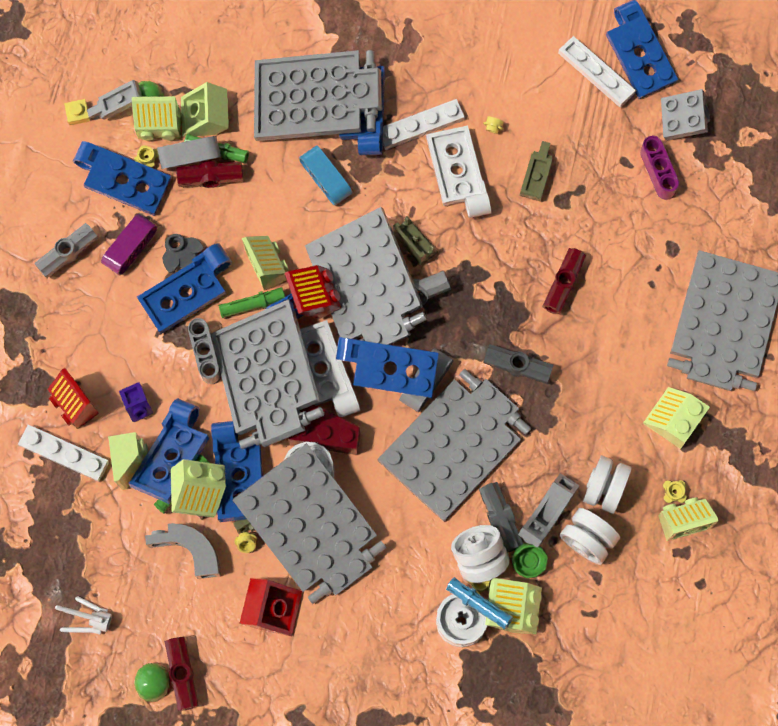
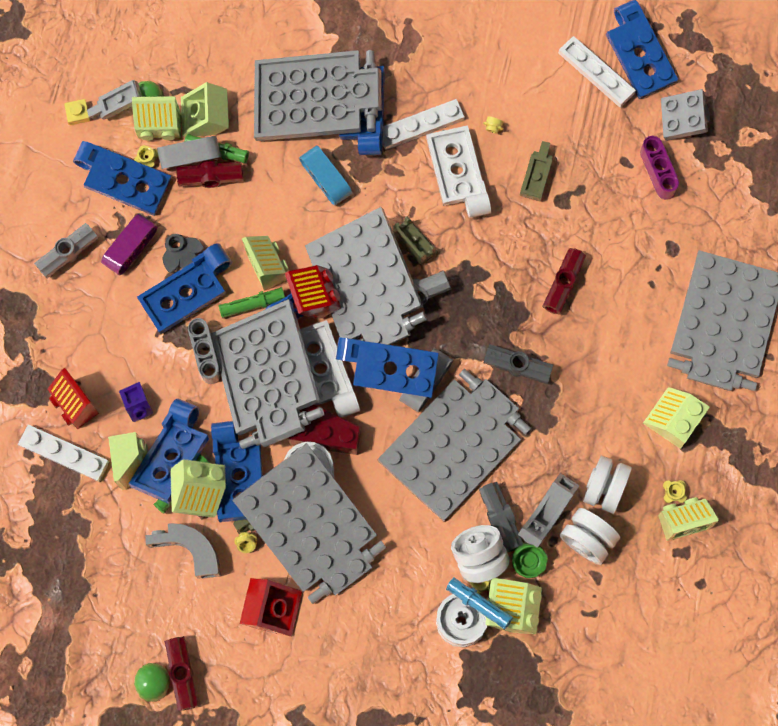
(99, 620): white plant -> none

